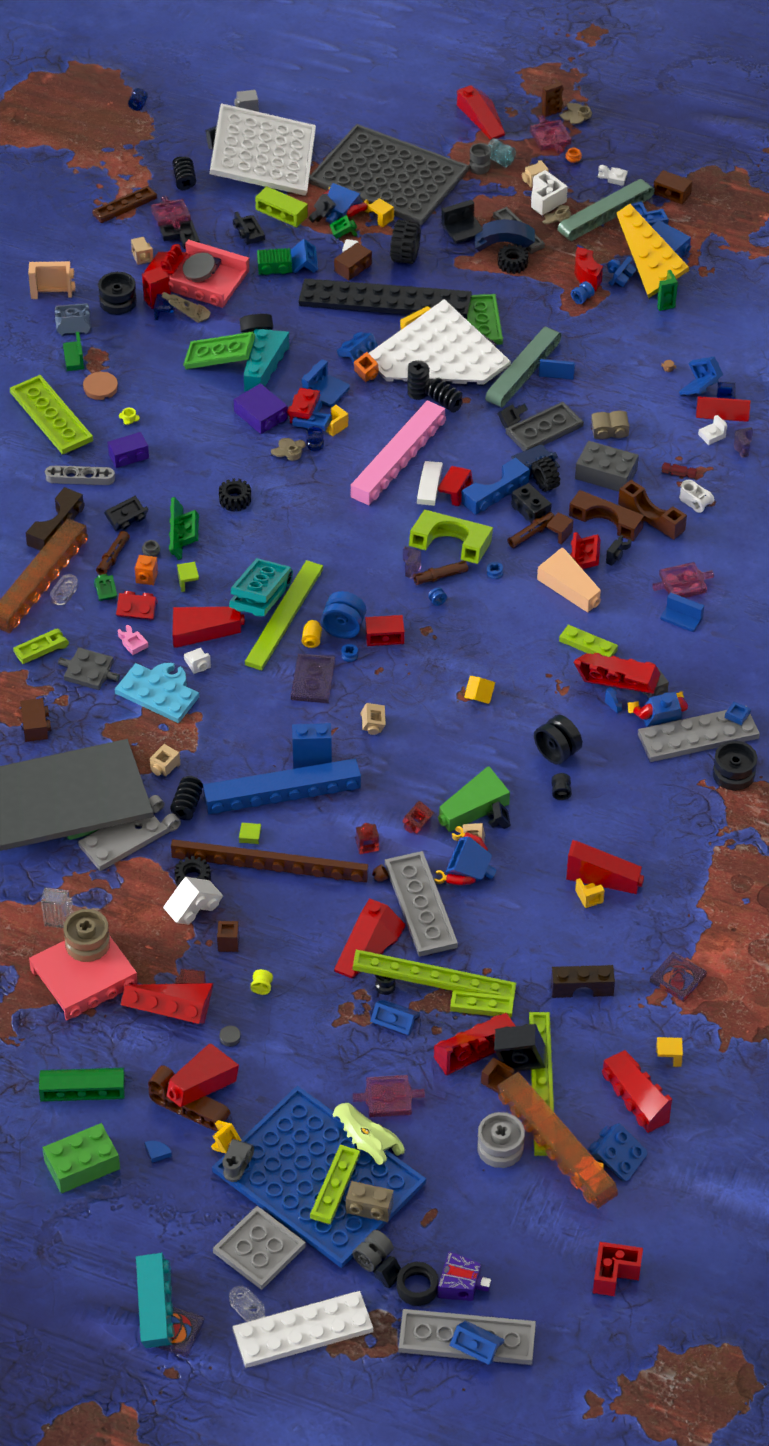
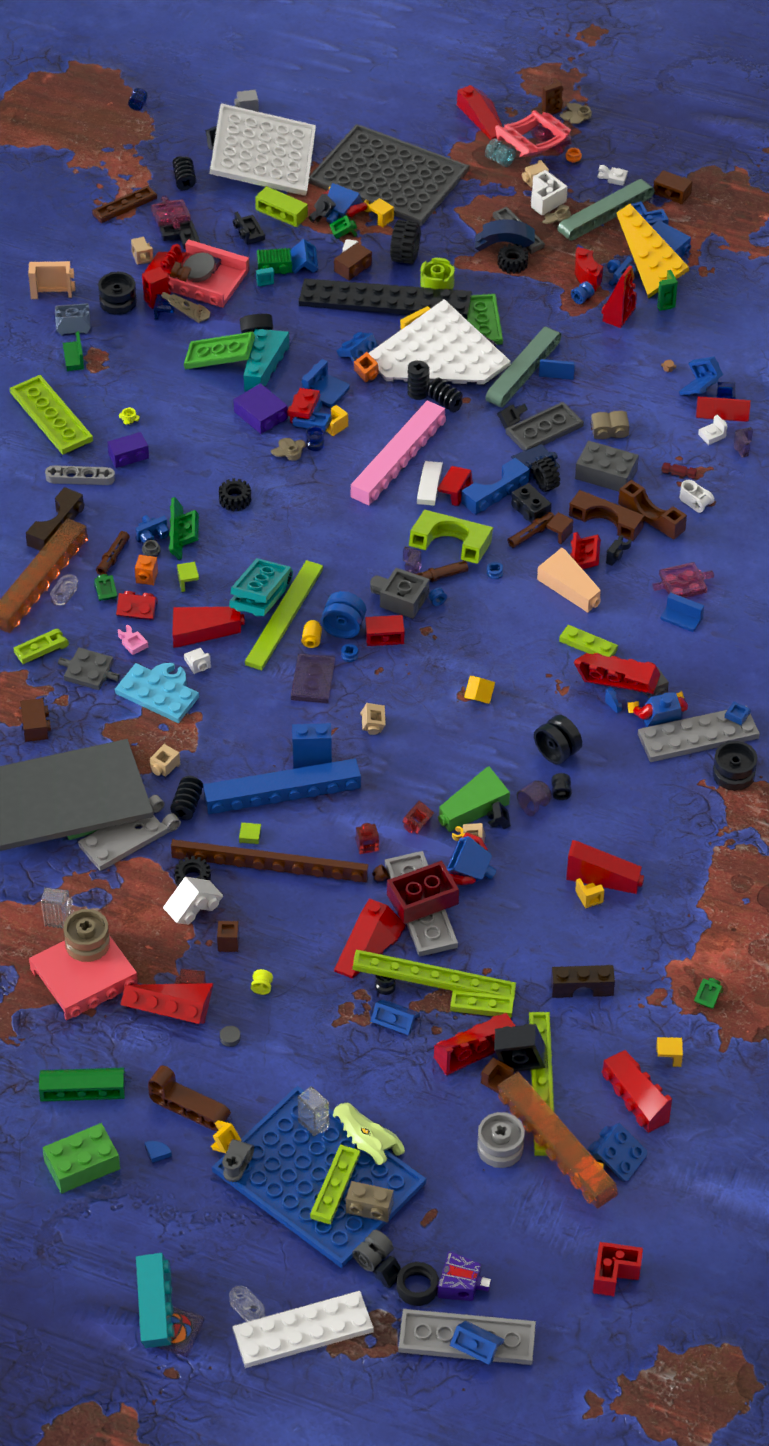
(100, 385): nougat tile -> none
(126, 513): black bracket -> none
(151, 527): none -> blue hips
(180, 272): none -> reddish brown wheel
(202, 1076): red slope -> none
(259, 1247): light grey plate -> none
(265, 276): none -> teal tile
(313, 1111): none -> clear brick
(388, 1096): clear pink plate -> none
(402, 592): none -> dark grey brick
(422, 892): none -> dark red brick
(437, 274): none -> lime brick
(460, 221): black bracket -> none
(480, 158): dark grey wheel -> none
(513, 133): none -> coral wedge
(537, 792): none -> clear purple helmet
(622, 300): none -> red wedge
(678, 976): clear purple tile -> none
(708, 993): none -> green bracket

